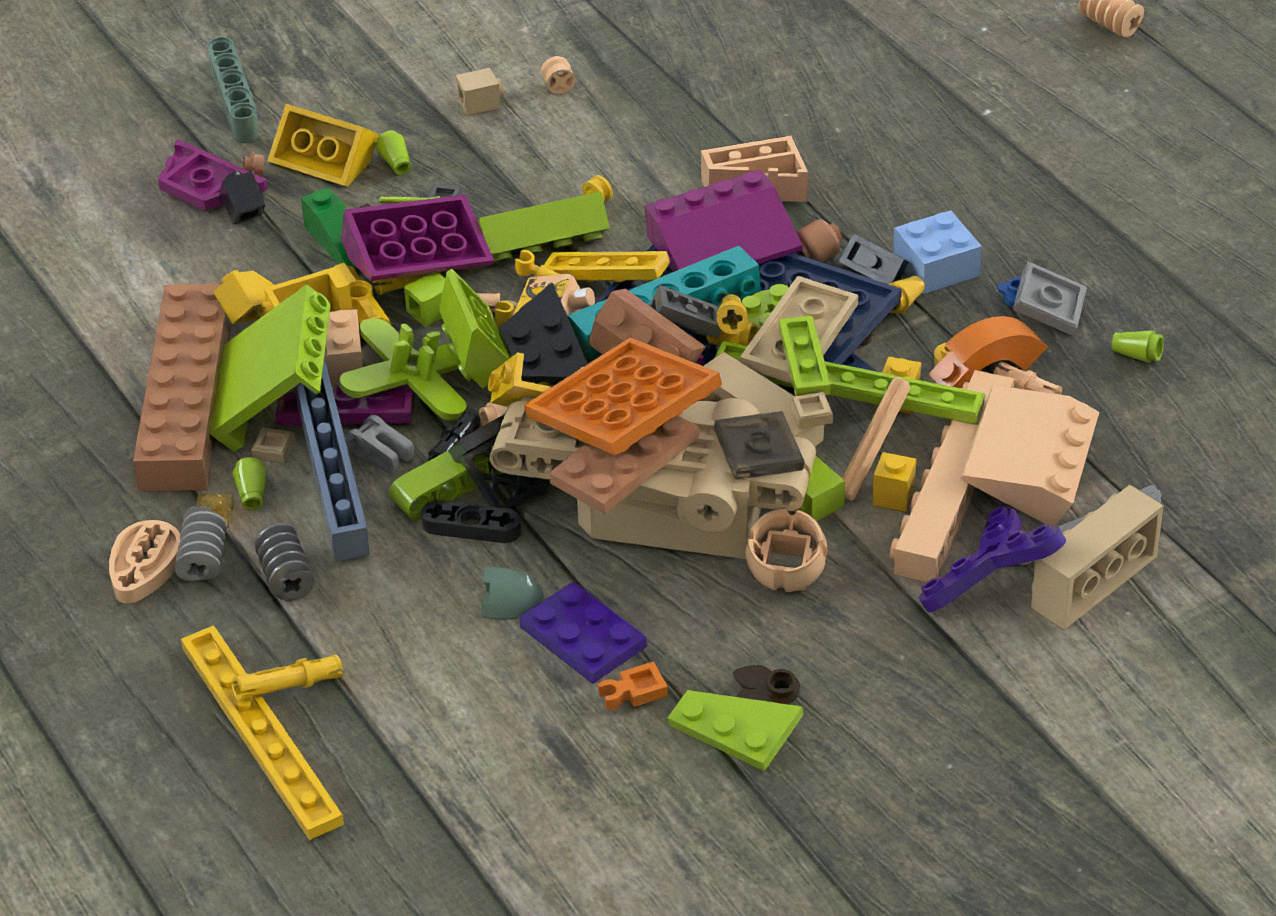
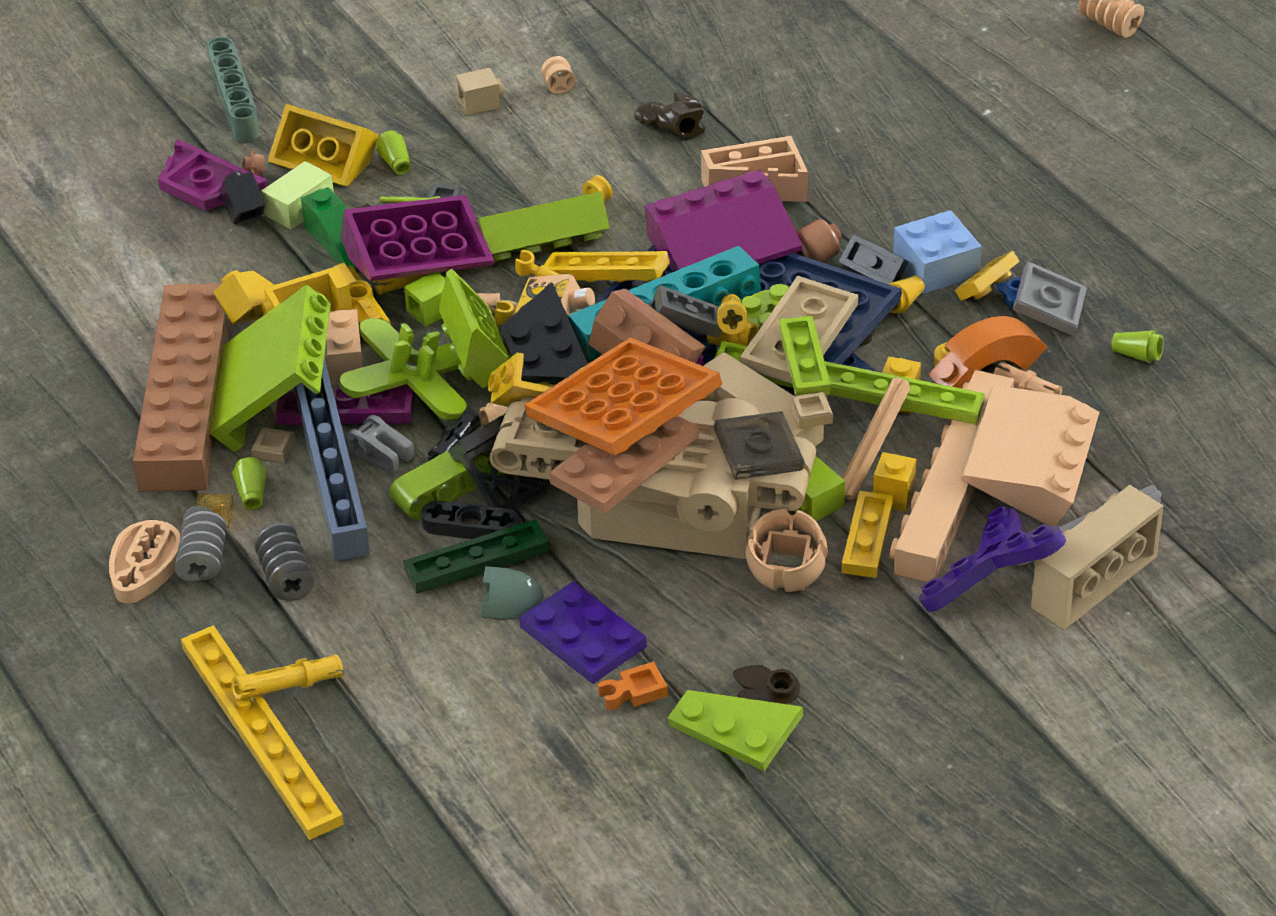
(285, 194): none -> yellowish green brick
(473, 555): none -> dark green plate
(679, 118): none -> dark brown animal
(867, 534): none -> yellow plate
(994, 271): none -> yellow plate

